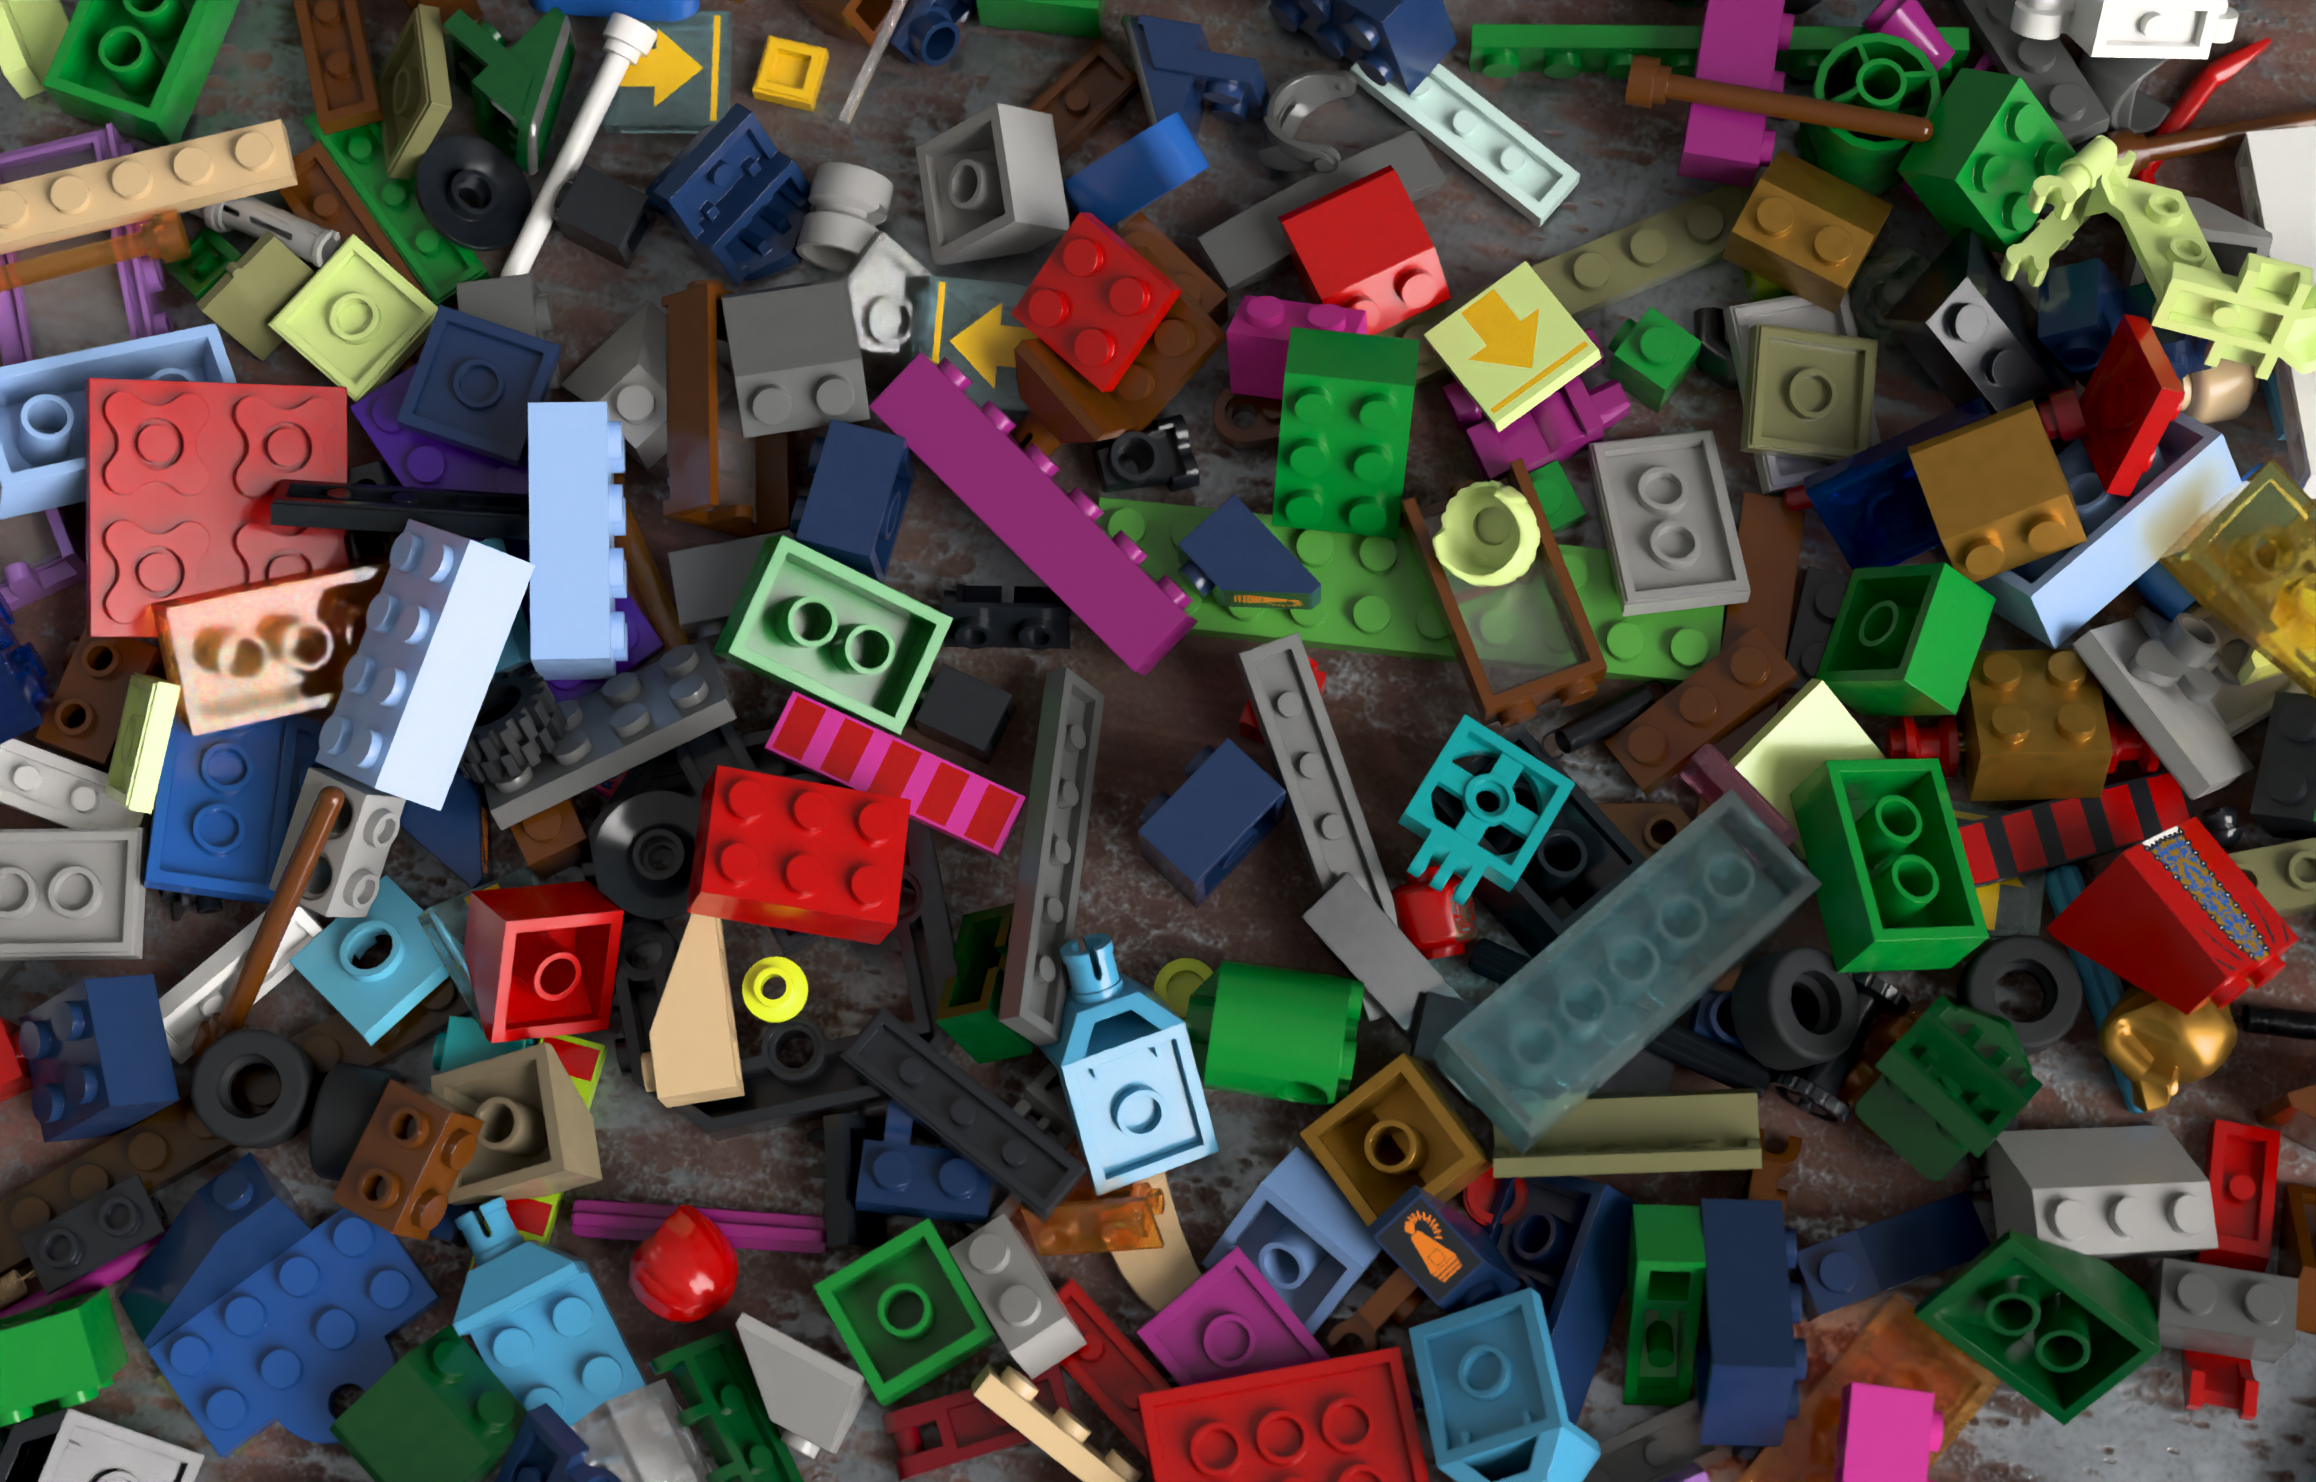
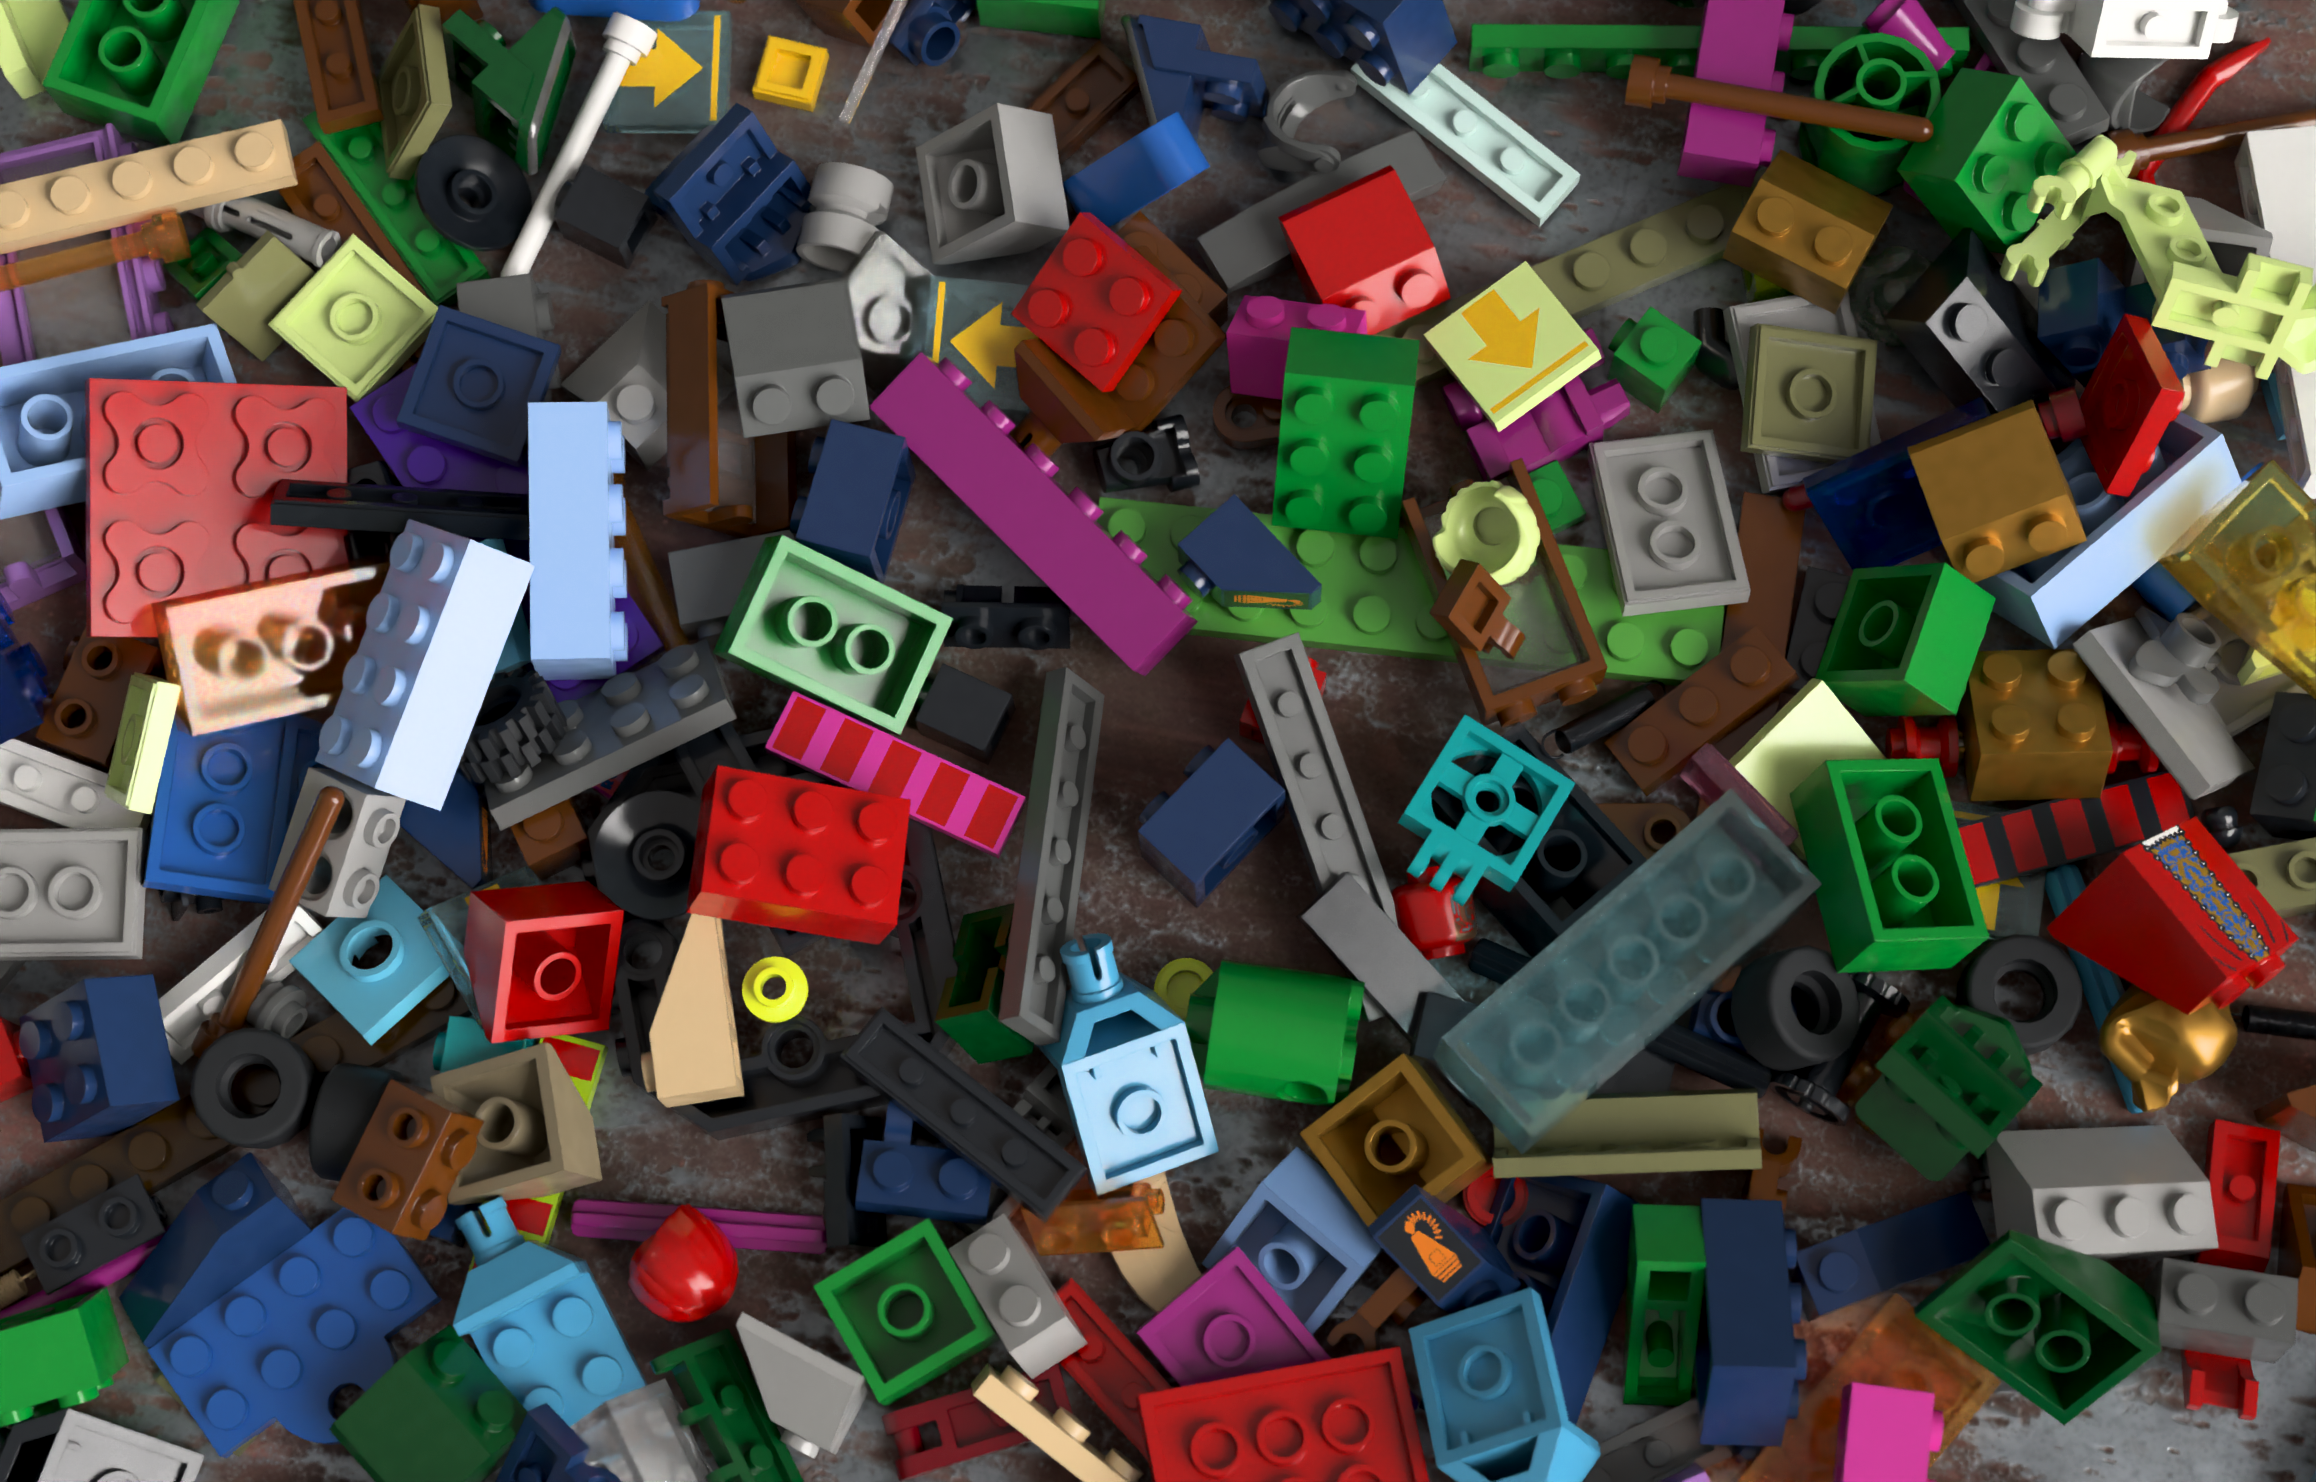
(279, 1009): none -> dark grey plate
(1473, 611): none -> reddish brown plate

